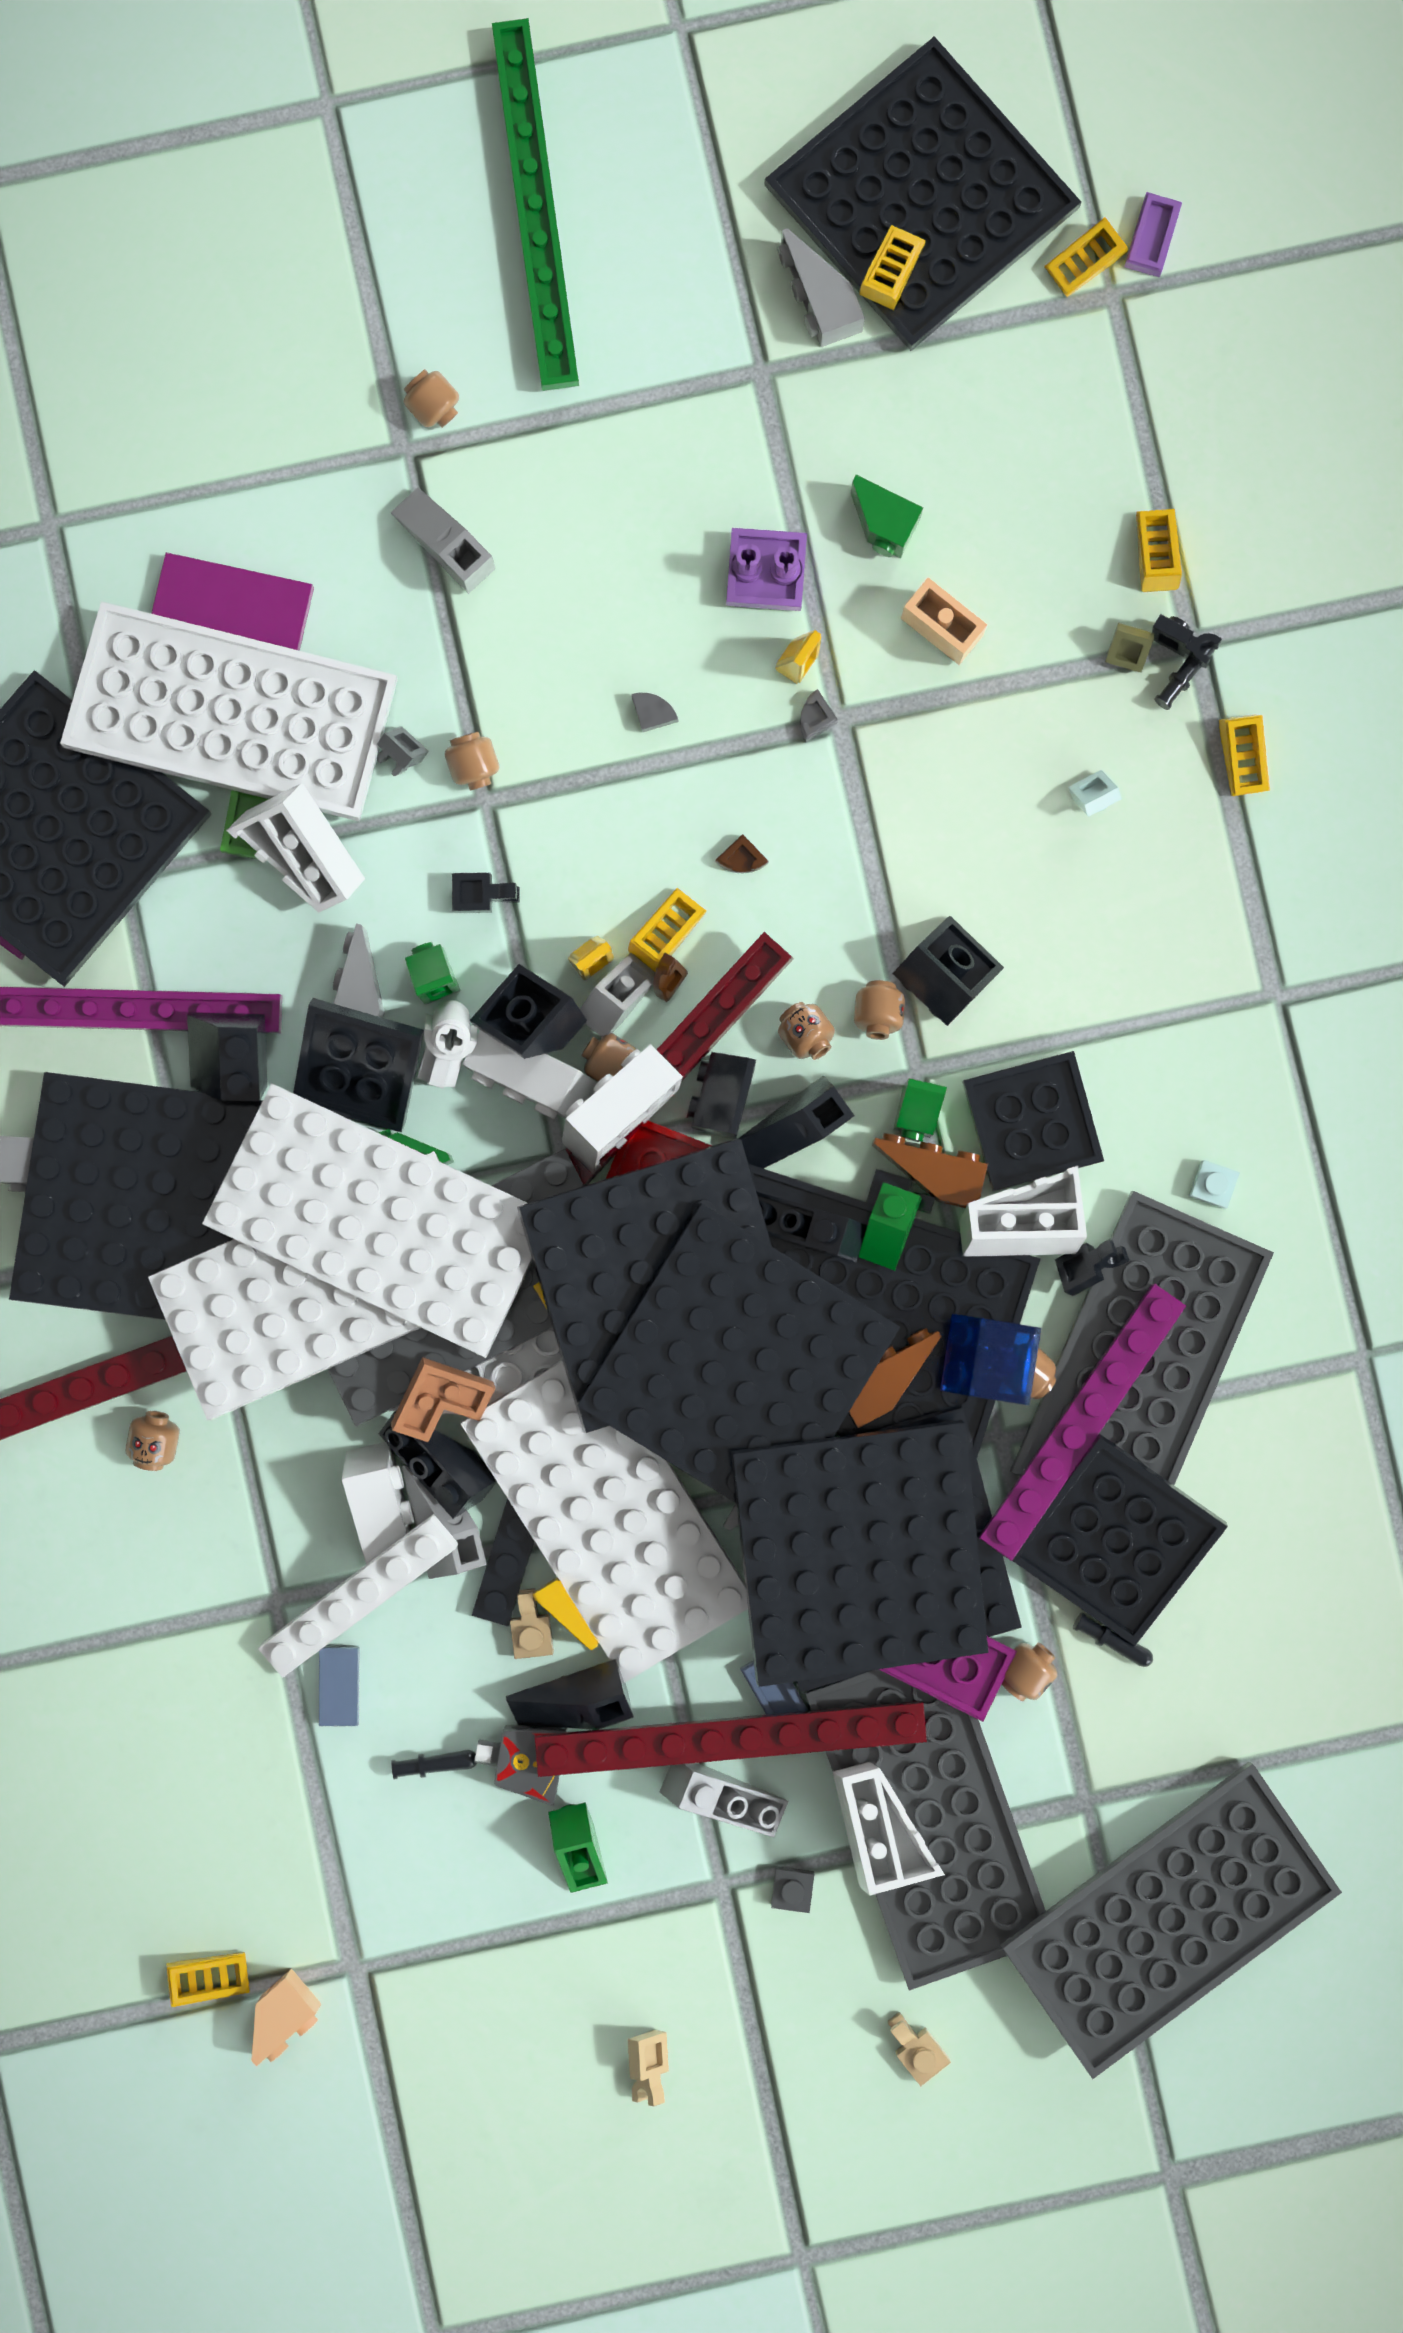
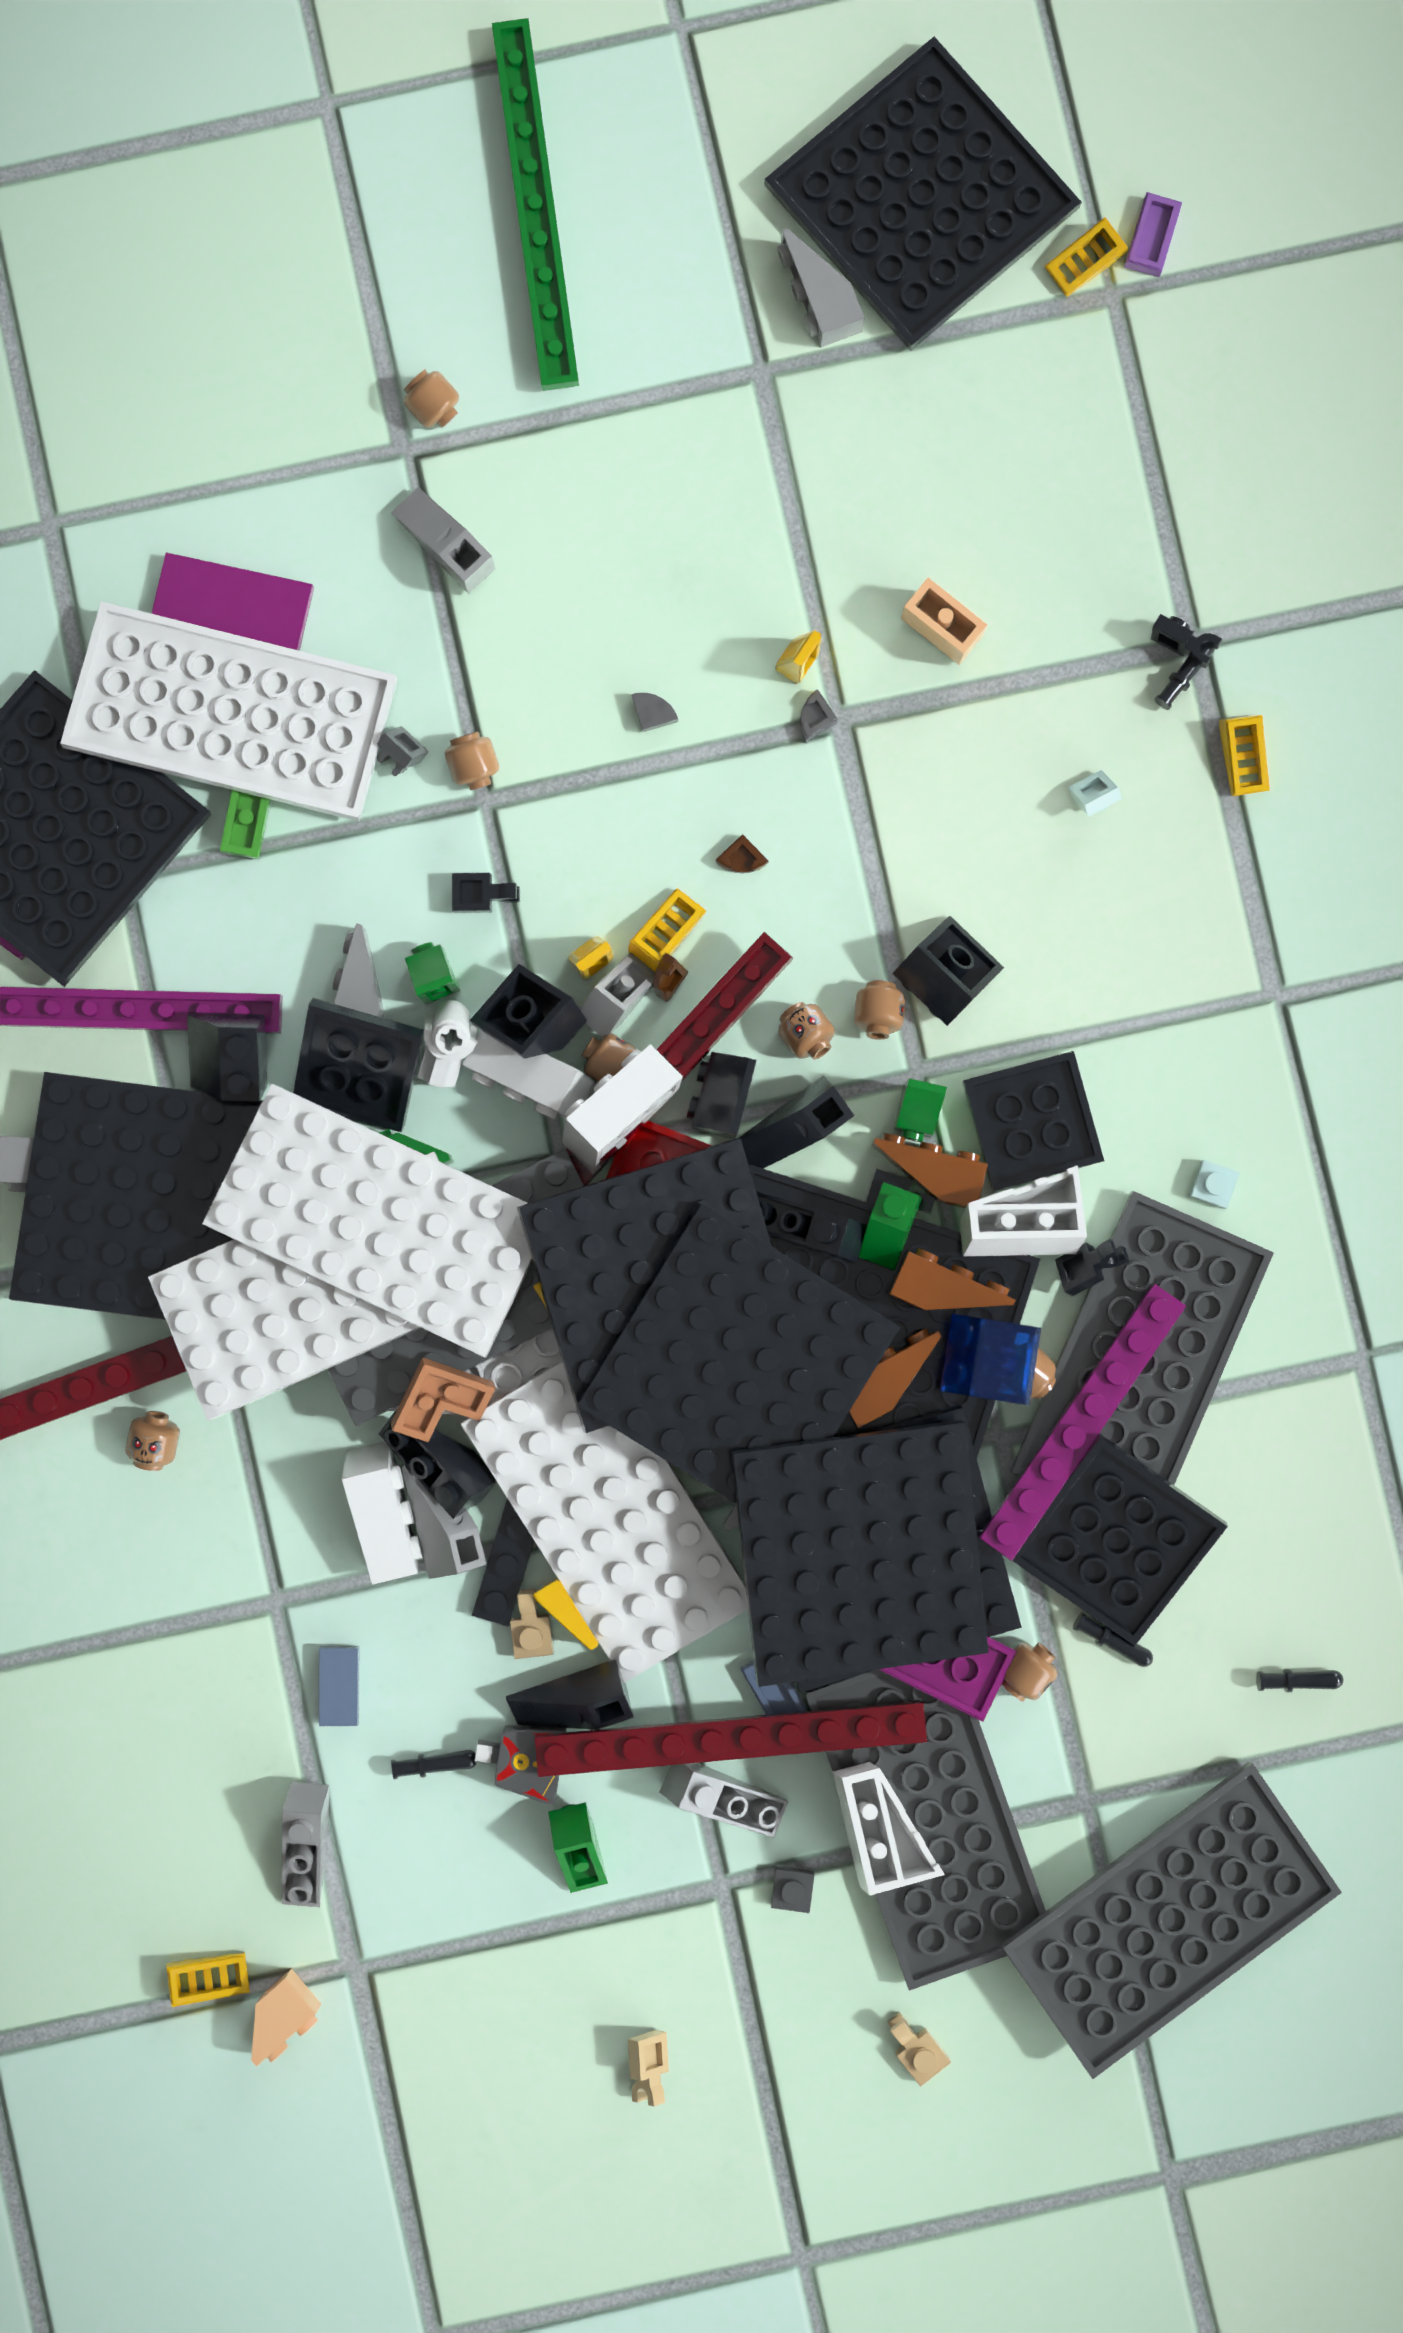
(301, 846): white wedge -> none
(304, 1843): none -> light grey slope
(358, 1595): white plate -> none
(766, 569): medium lavender plate -> none
(880, 292): yellow slope -> none
(884, 516): green slope -> none
(936, 1287): none -> dark orange slope
(1129, 647): olive plate -> none
(1158, 574): yellow slope -> none
(1299, 1680): none -> black piece

